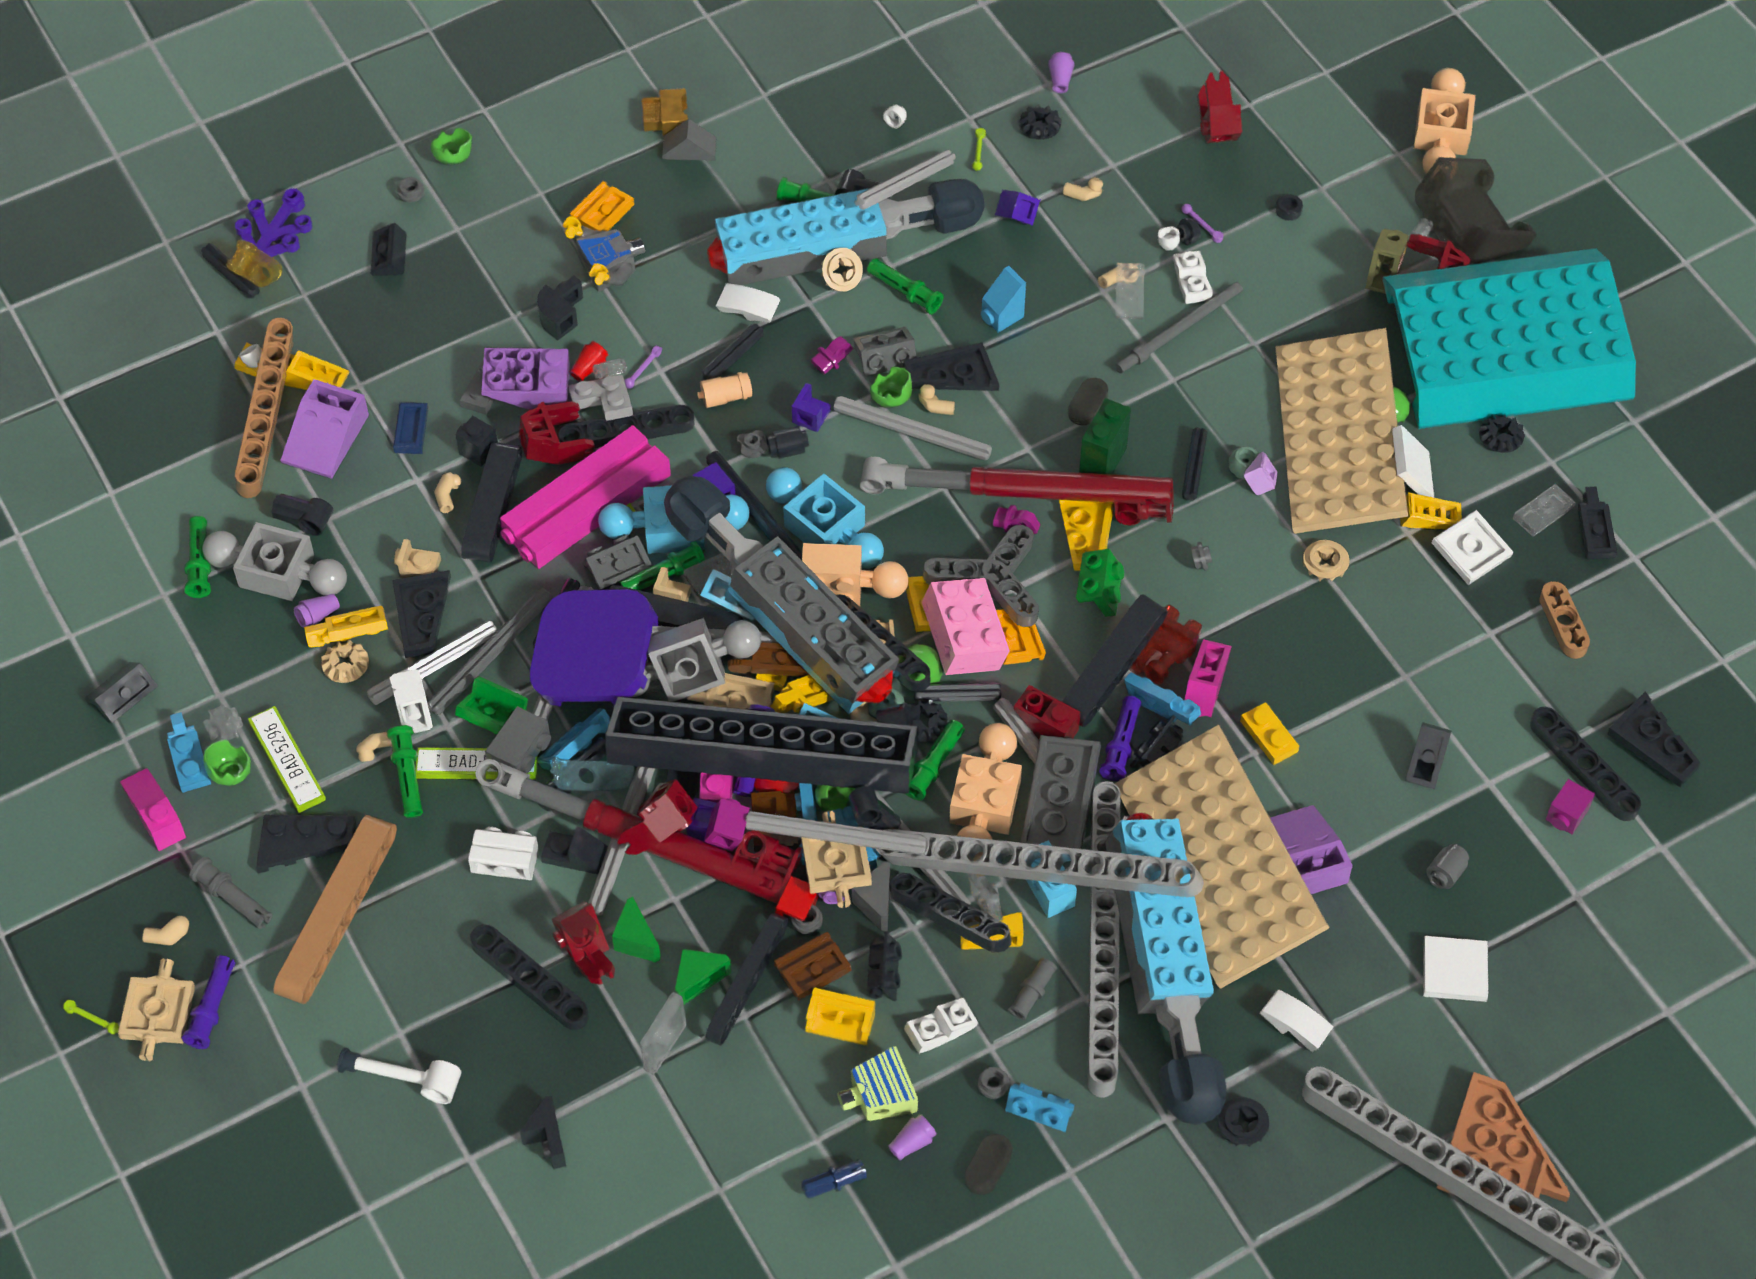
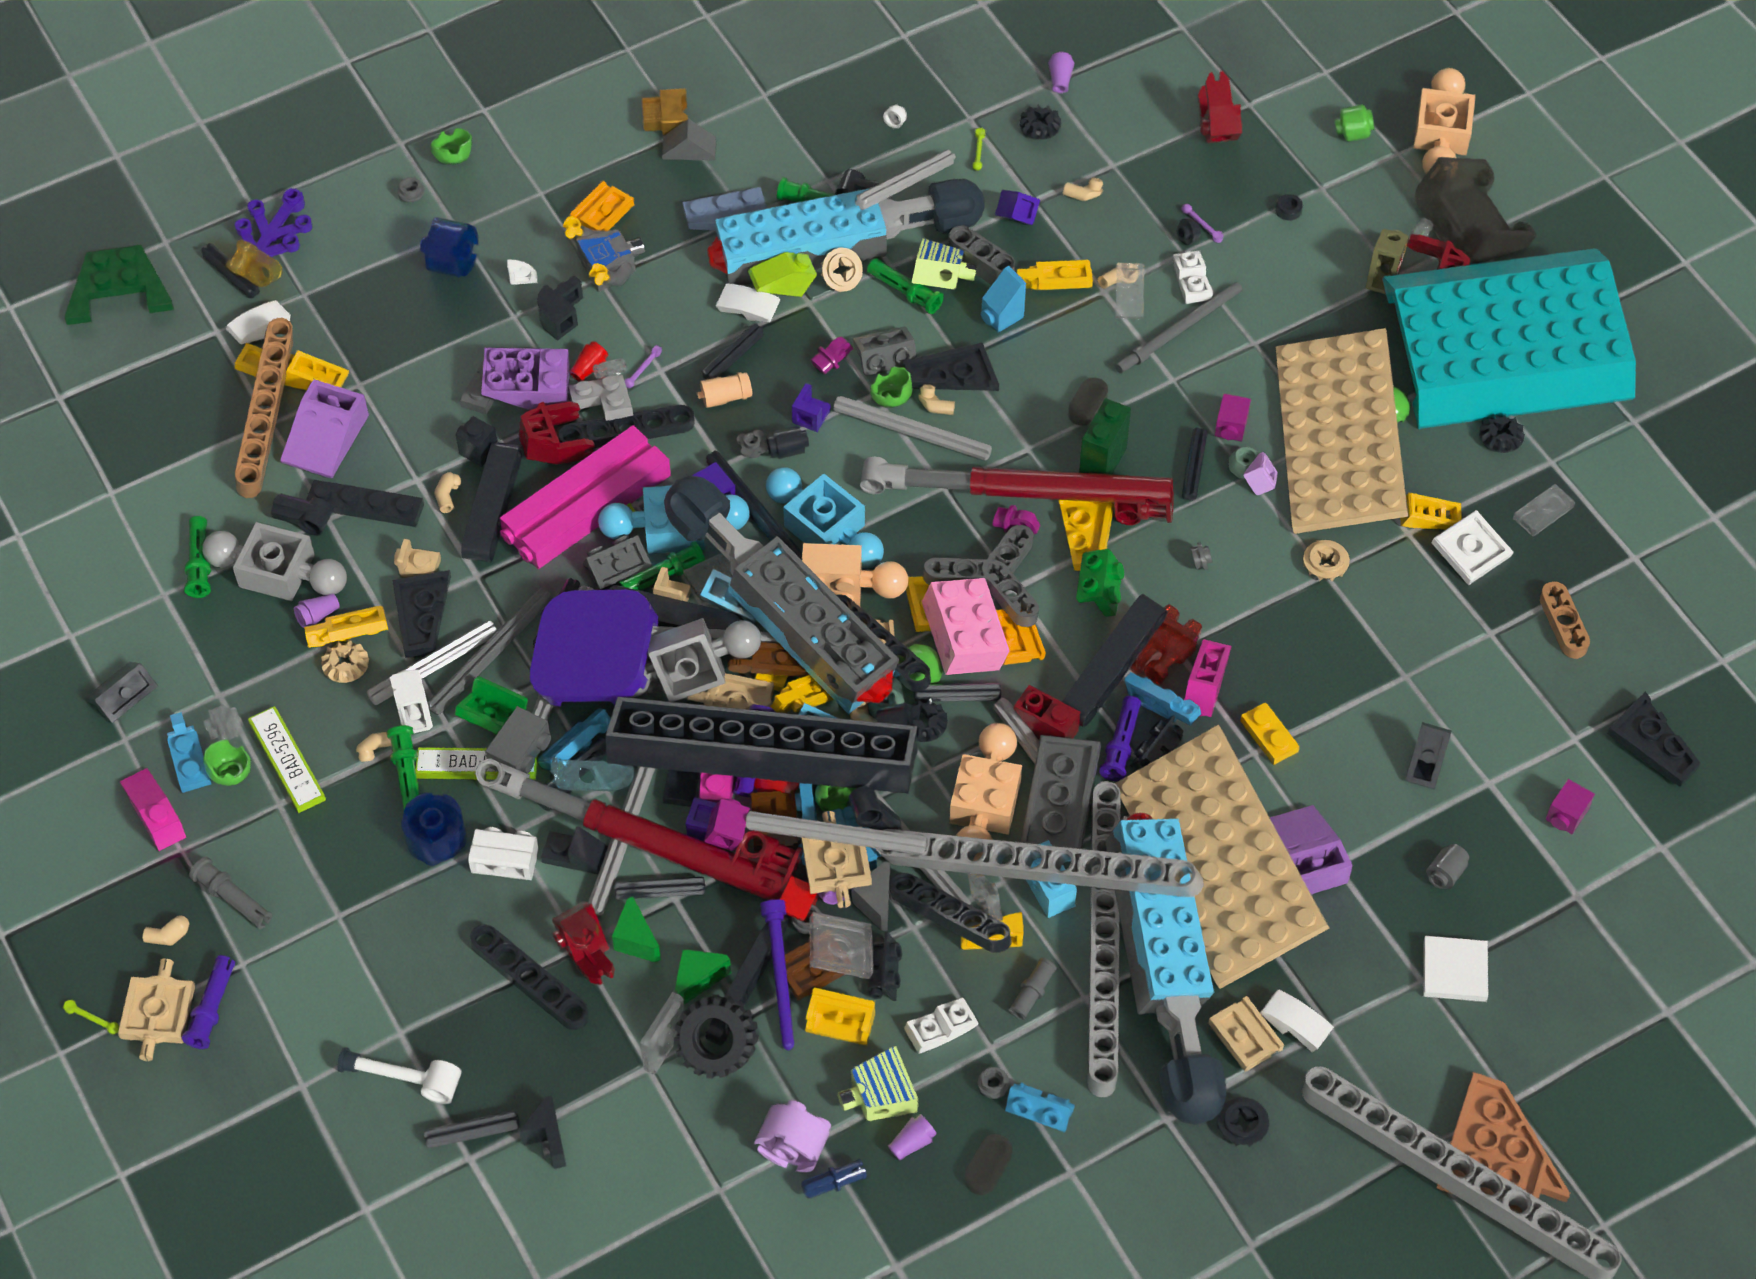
(116, 274): none -> dark green wing
(251, 356): white hinge -> none
(254, 323): none -> white slope
(302, 836): black wing -> none
(335, 909): medium nougat beam -> none
(368, 503): none -> black plate
(388, 251): black slope -> none
(410, 428): dark blue tile -> none
(433, 828): none -> clear blue brick
(450, 247): none -> clear blue brick
(471, 1129): none -> black axle
(521, 272): none -> white tile
(659, 887): none -> black axle
(664, 813): dark red piece -> none
(692, 1048): none -> black tyre
(702, 212): none -> sand blue wing
(774, 913): none -> dark purple piece
(784, 274): none -> lime slope
(792, 1136): none -> lavender brick
(841, 945): none -> clear tile
(927, 769): green pin -> none
(941, 265): none -> yellowish green torso
(980, 252): none -> dark grey beam
(1058, 275): none -> yellow hinge
(1169, 238): white hinge -> none
(1232, 417): none -> magenta brick
(1246, 1034): none -> tan plate
(1355, 123): none -> bright green head
(1412, 462): white tile -> none
(1590, 776): black beam -> none
(1596, 526): black hinge -> none

